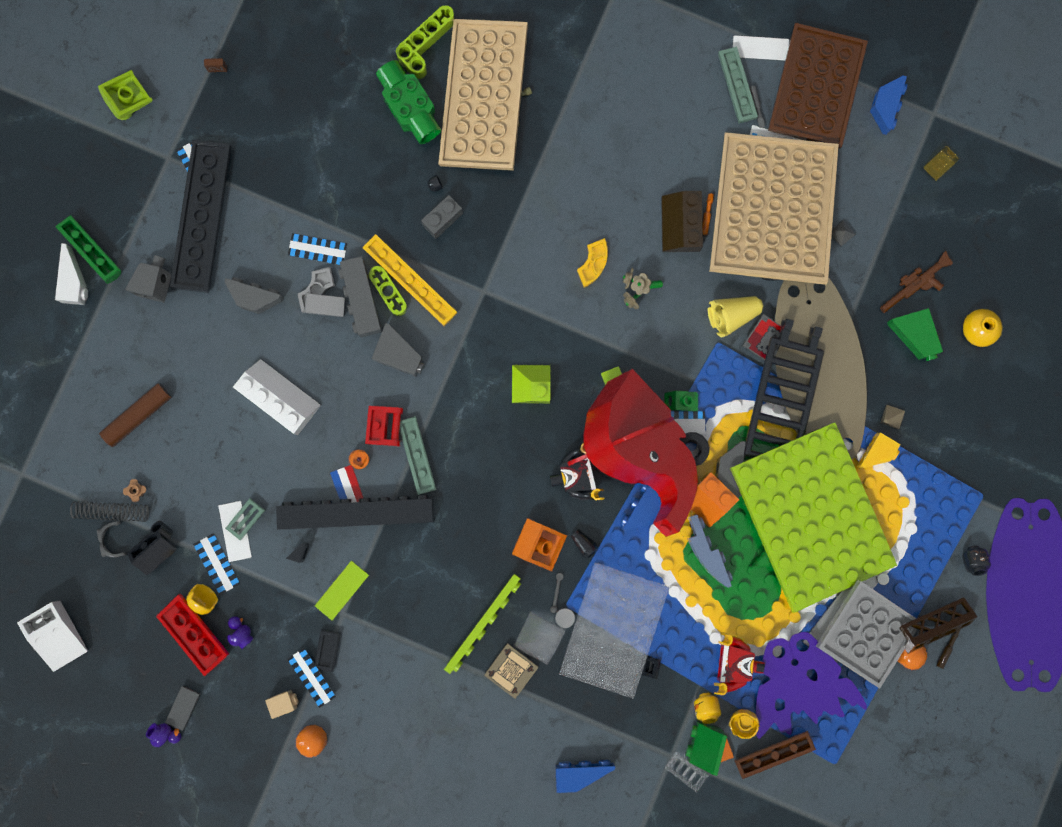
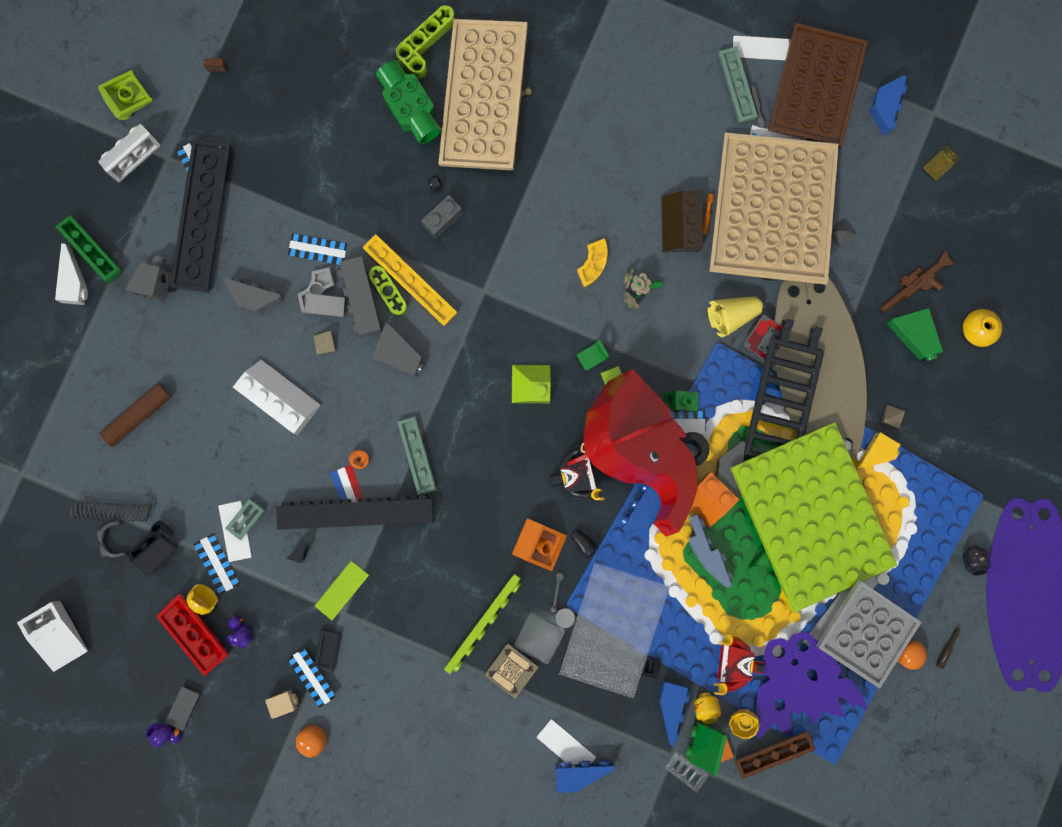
(128, 153): none -> white slope
(140, 490): medium nougat plate -> none
(324, 343): none -> dark tan slope
(378, 423): red plate -> none
(564, 744): none -> white sticker
(593, 355): none -> green bracket
(671, 703): none -> blue slope
(938, 632): dark brown fence -> none

